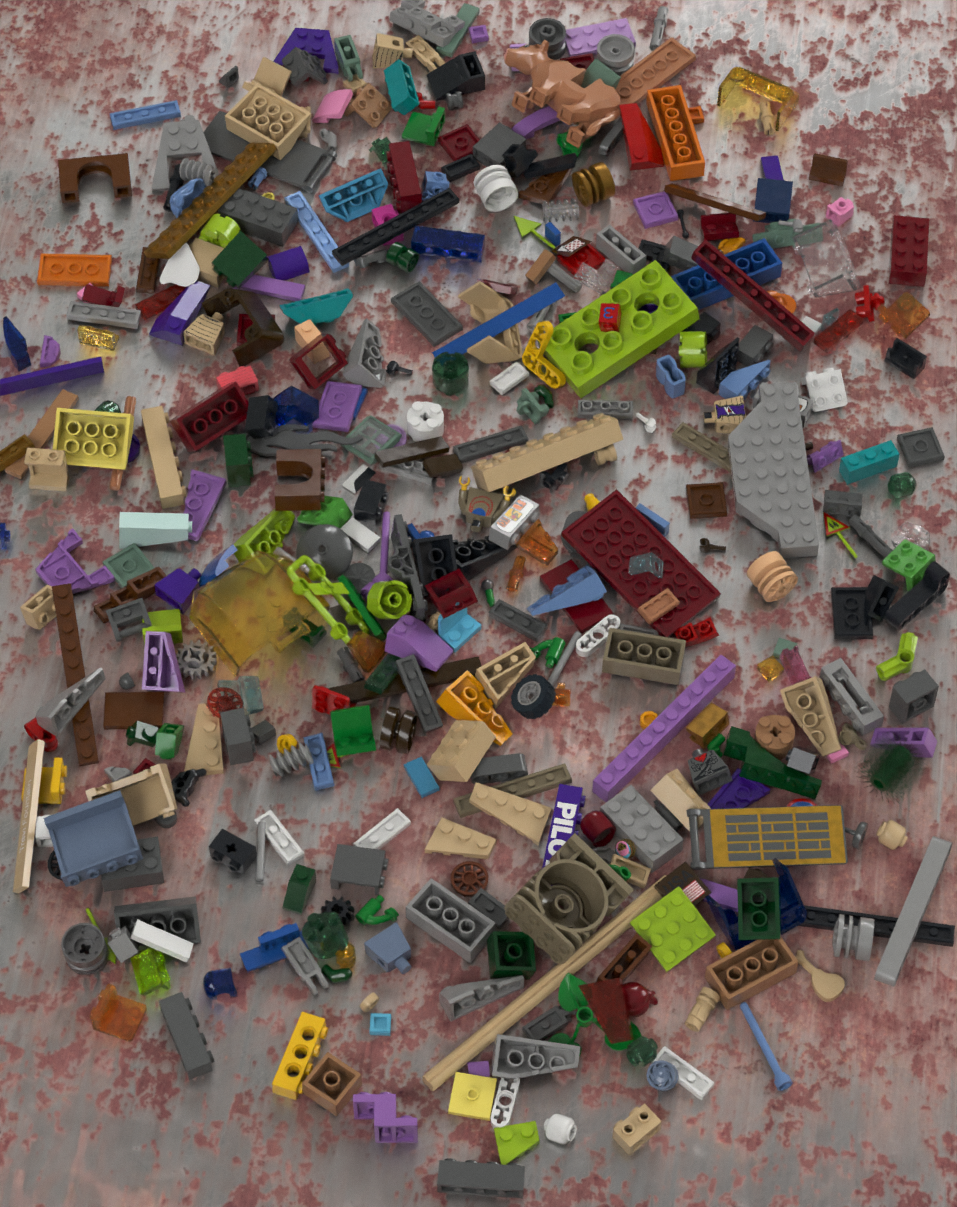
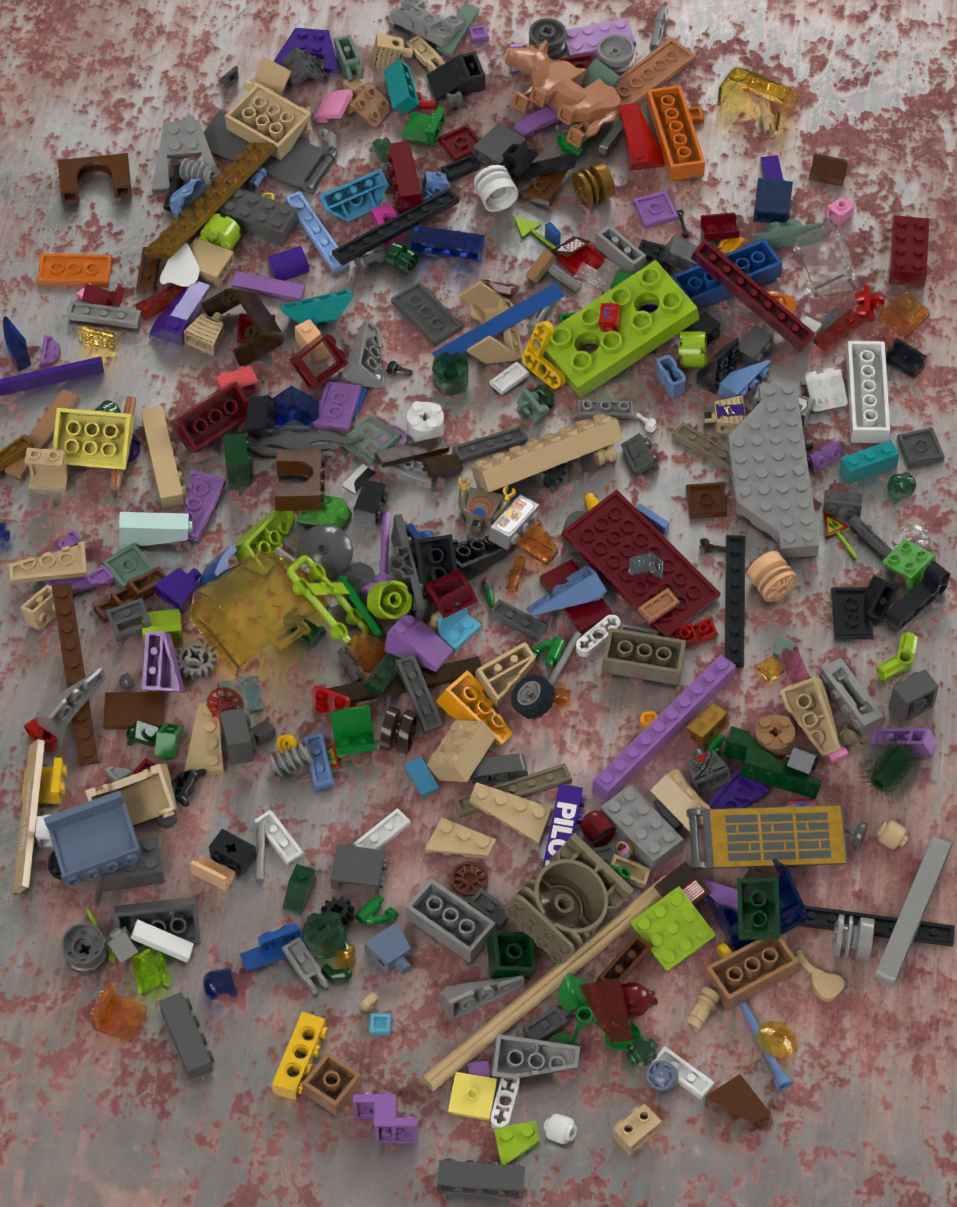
(63, 564): none -> tan wing
(145, 115): medium blue tile -> none
(212, 872): none -> light nougat panel
(239, 261): dark green slope -> none
(361, 535): white tile -> none
(560, 210): clear piece -> none
(639, 454): none -> dark grey bracket
(715, 202): reddish brown tile -> none
(735, 599): none -> black tile
(739, 1104): none -> reddish brown slope
(776, 1039): none -> clear yellow dish
(796, 224): light grey hand -> none
(867, 392): none -> white brick

